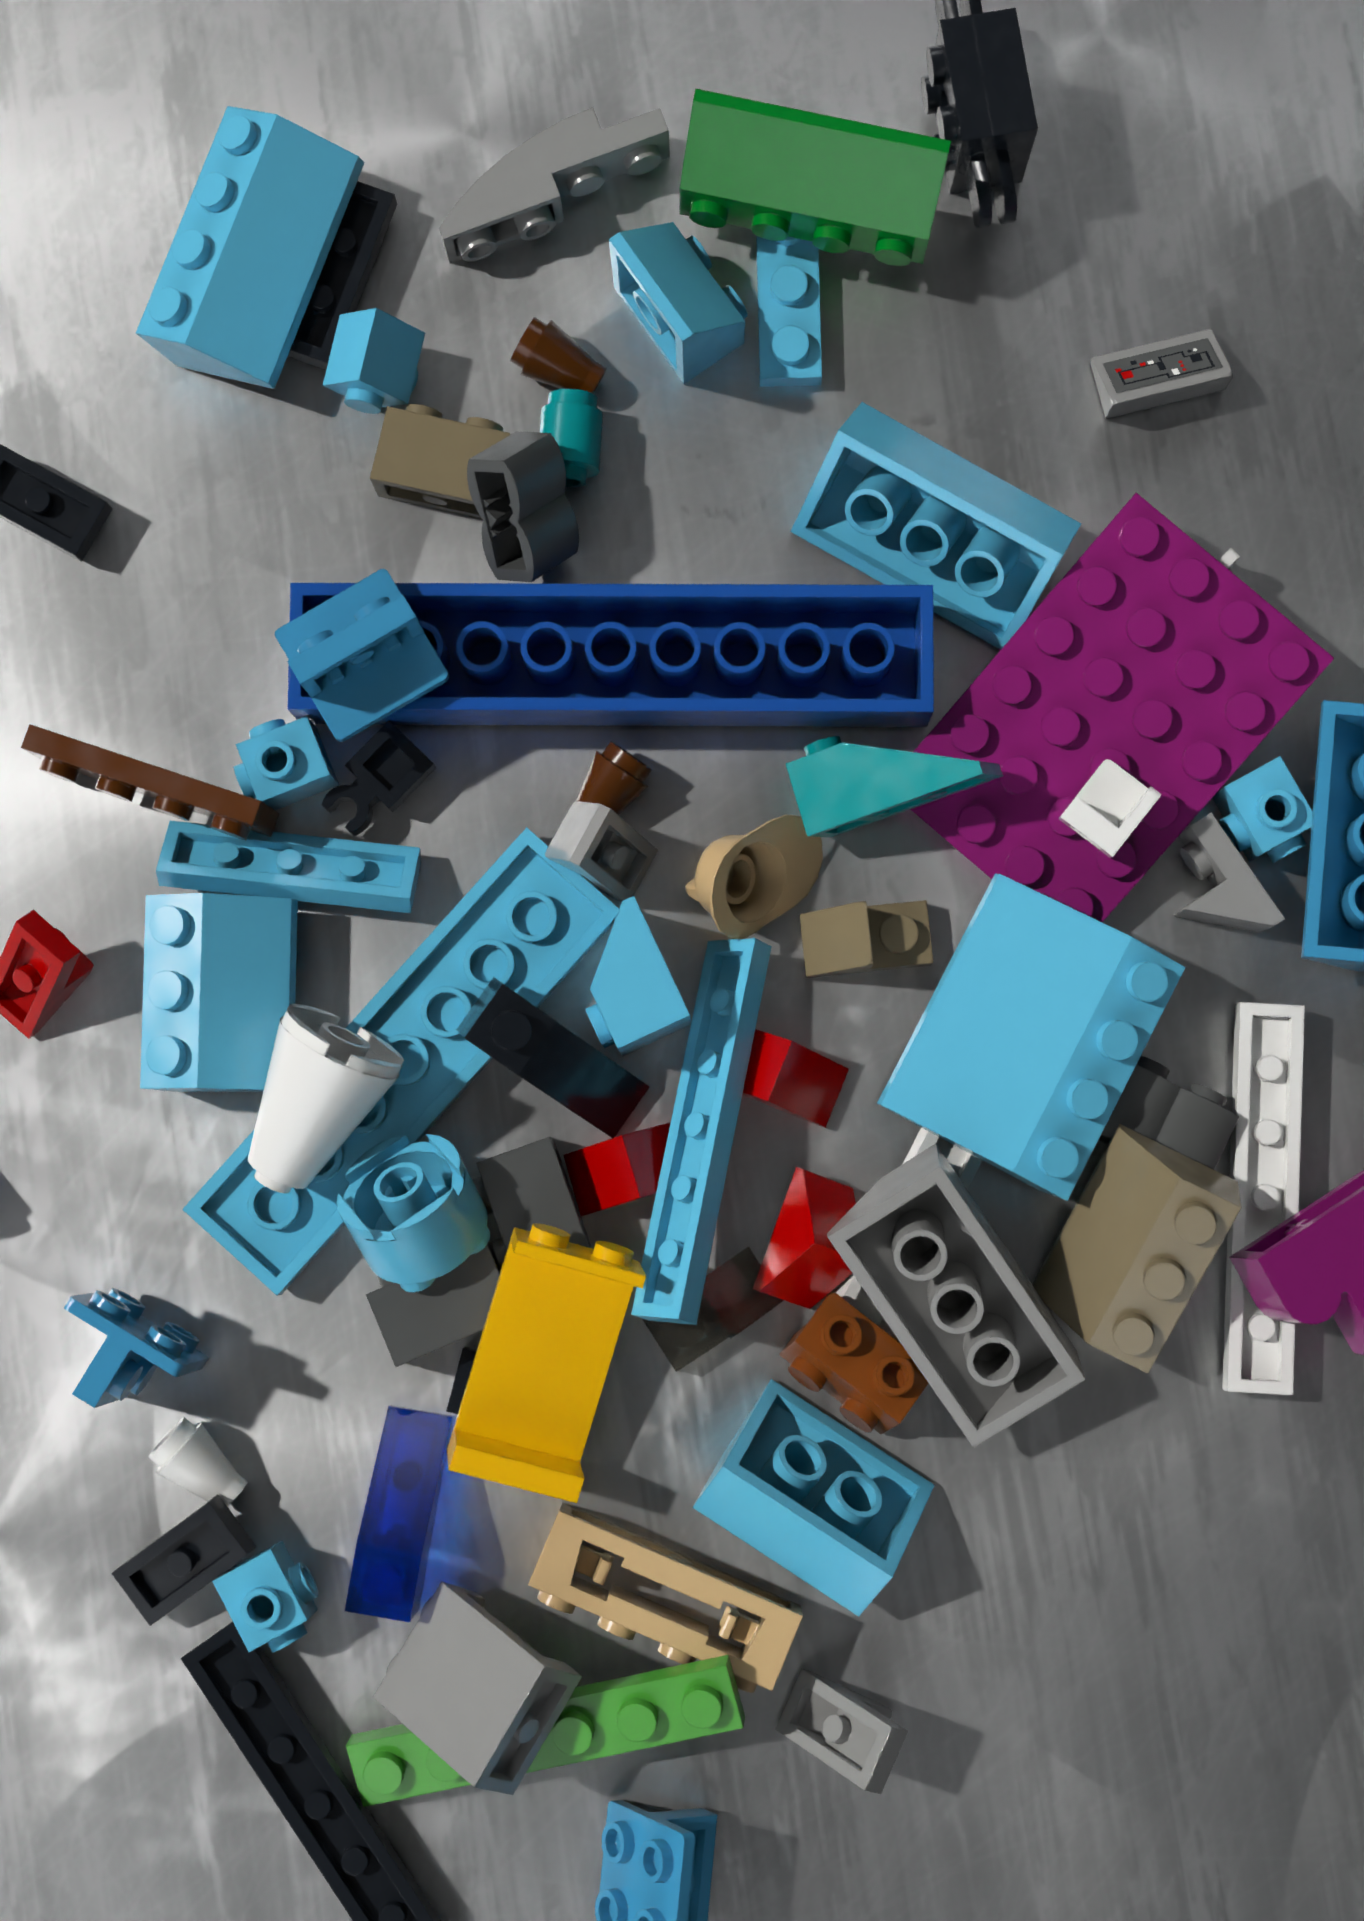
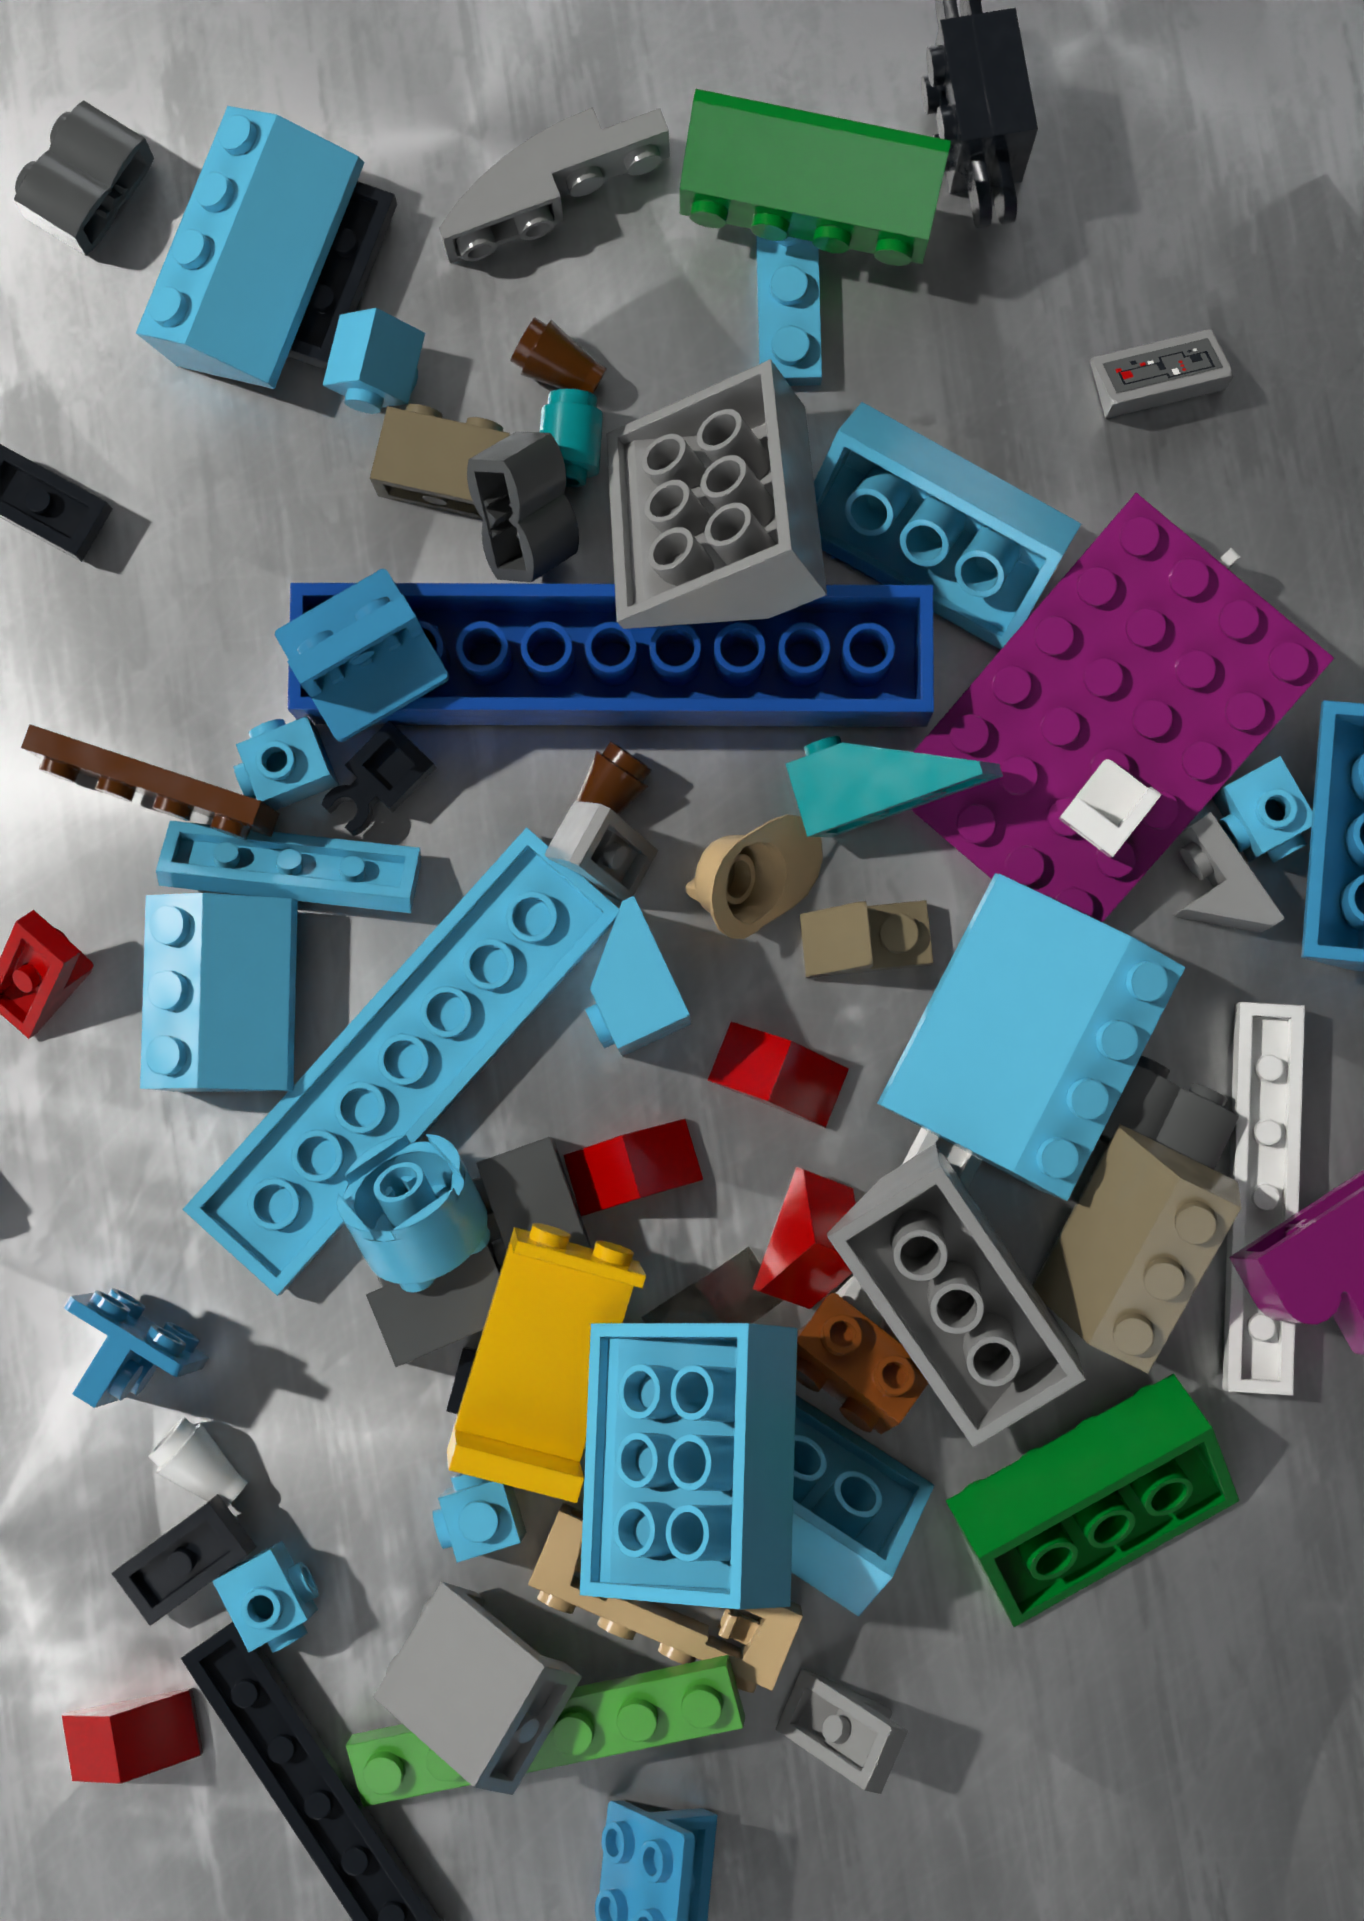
(83, 177): none -> dark grey brick
(132, 1737): none -> red slope
(316, 1094): white cone -> none
(399, 1515): clear blue slope -> none
(477, 1517): none -> medium azure brick
(552, 1058): black slope -> none
(676, 297): medium azure slope -> none
(690, 1464): none -> medium azure slope
(702, 1131): medium azure plate -> none
(715, 507): none -> light grey slope
(1094, 1499): none -> green slope

